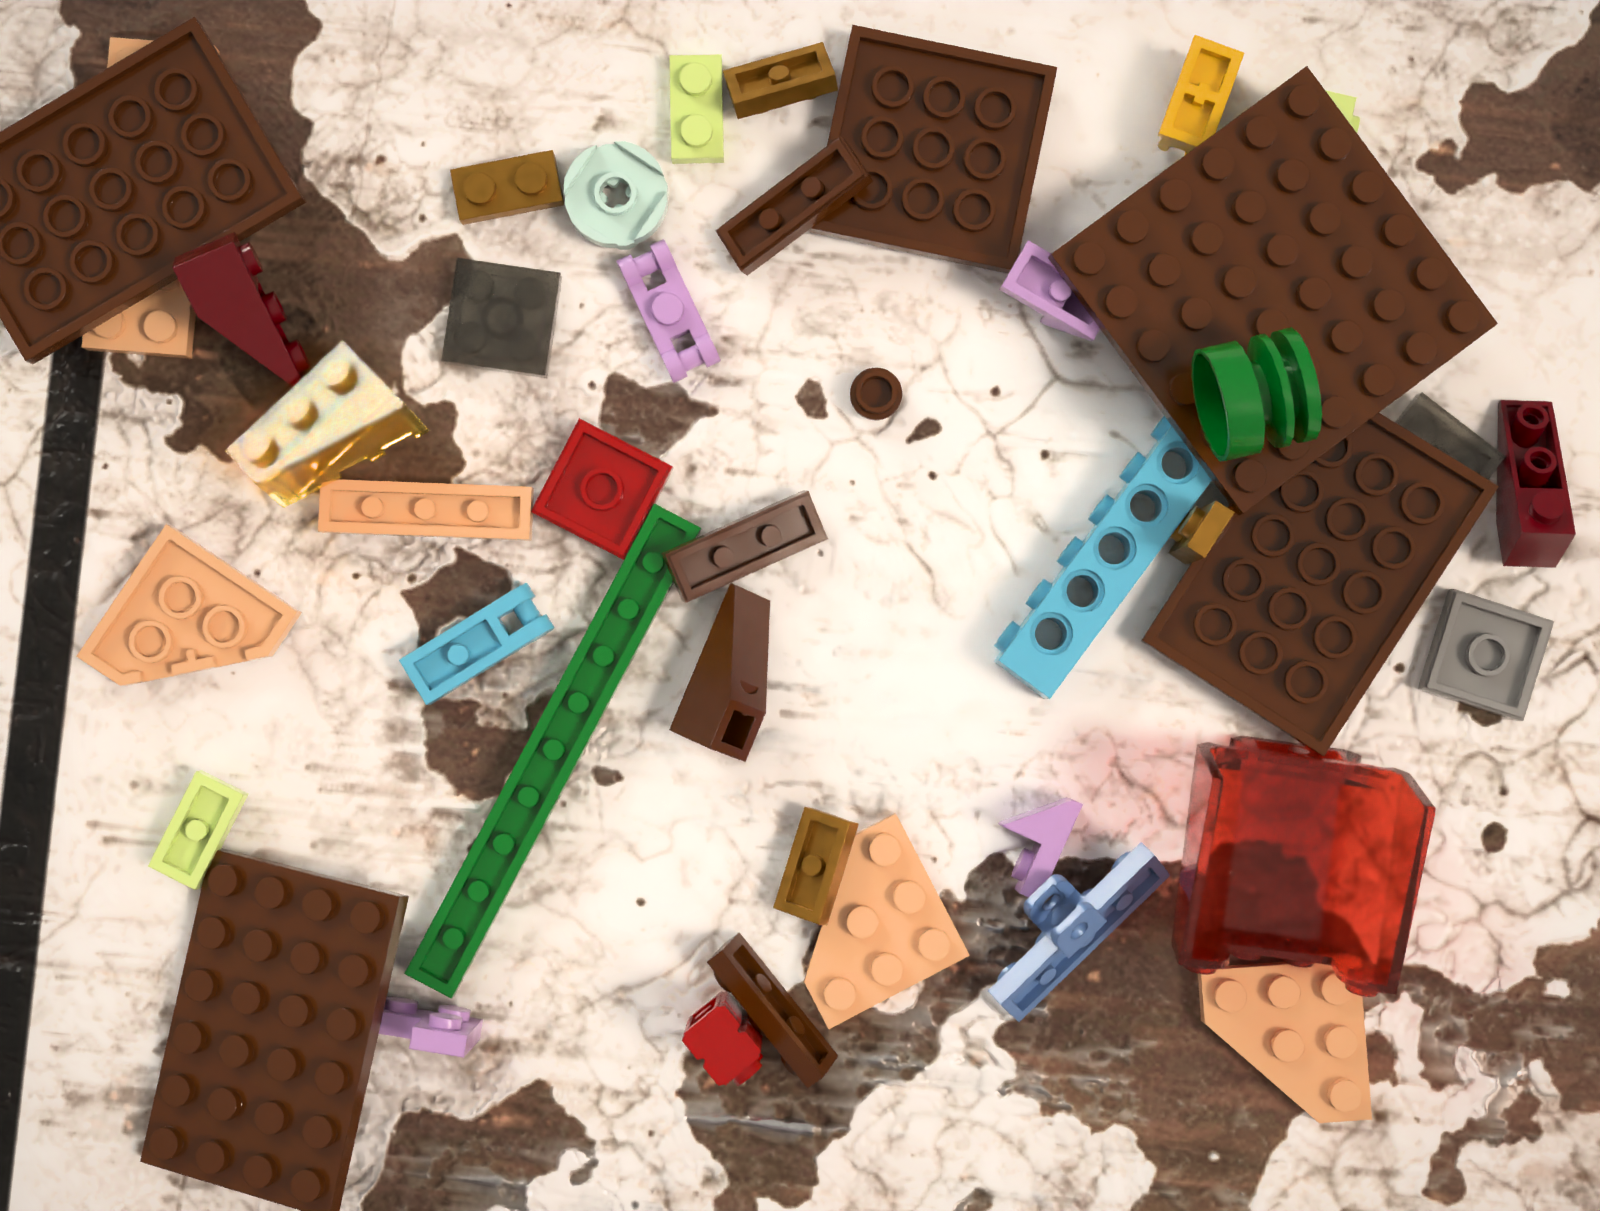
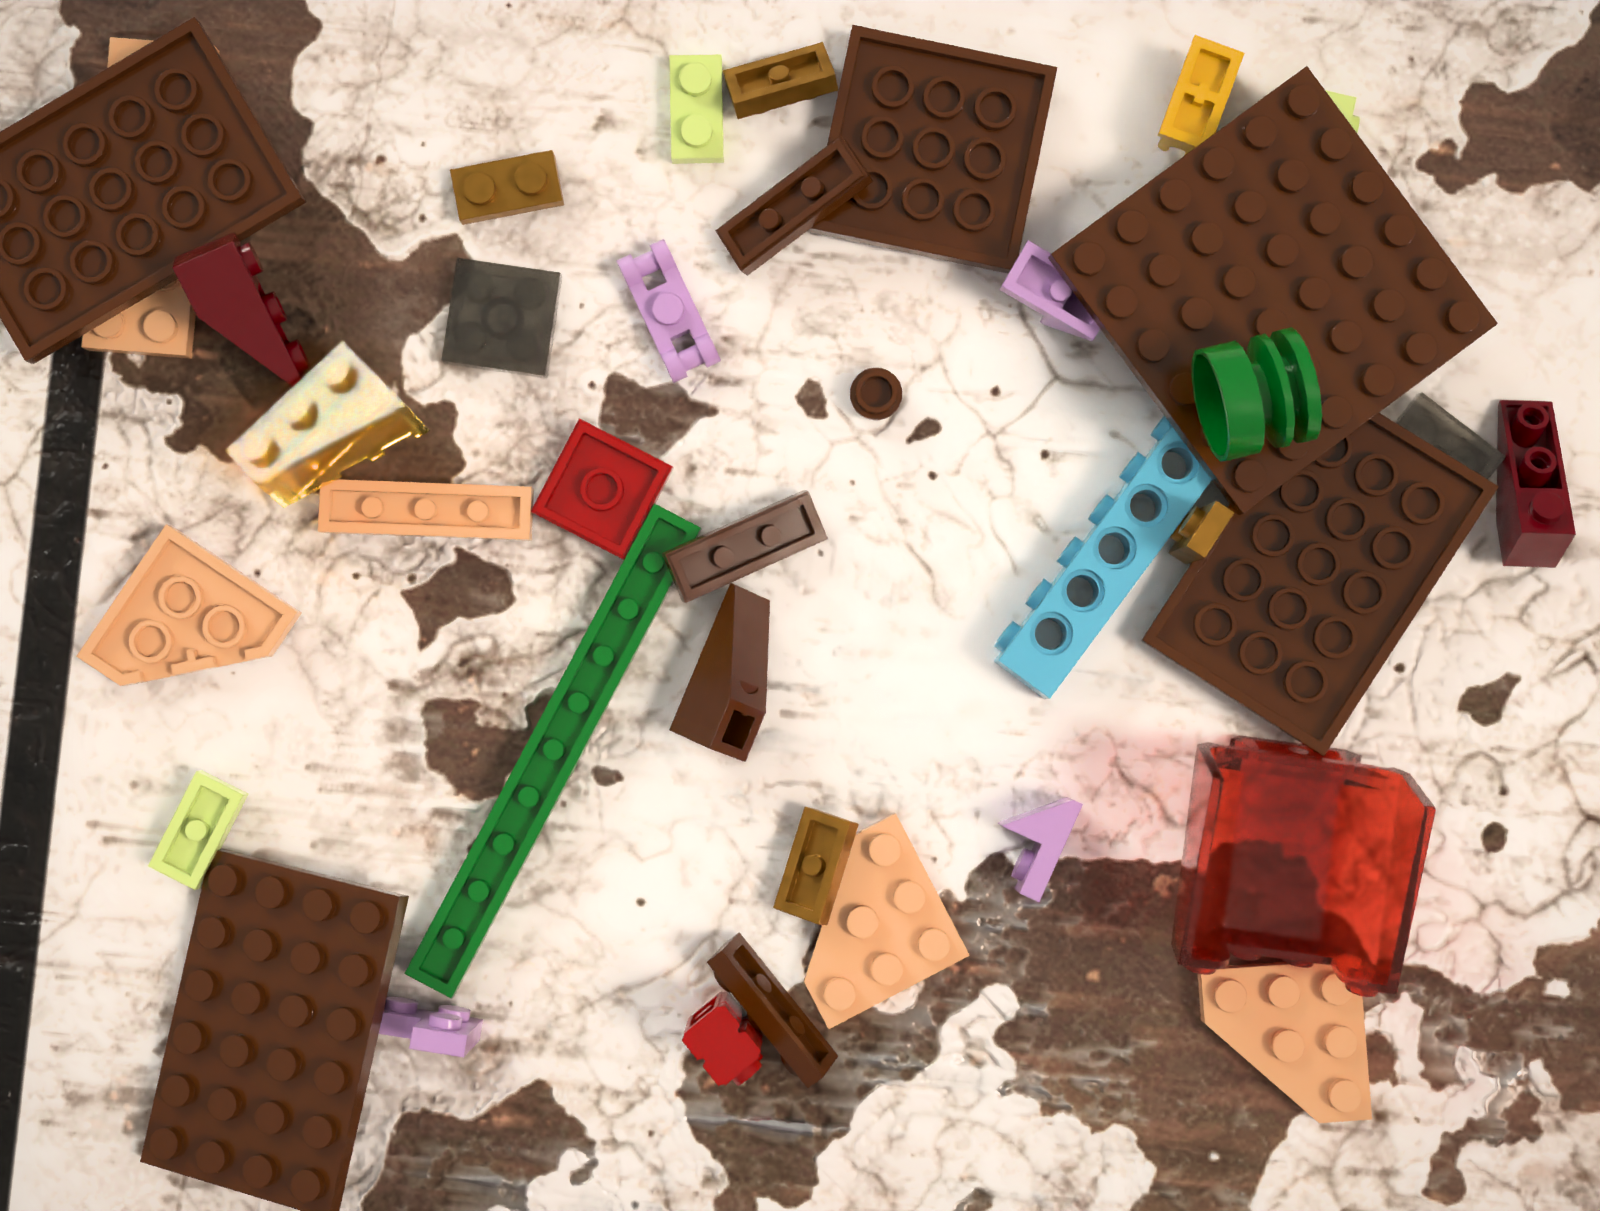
(474, 645): medium azure plate -> none
(609, 165): light aqua plate -> none
(1074, 927): medium blue plate -> none
(1486, 655): light grey tile -> none

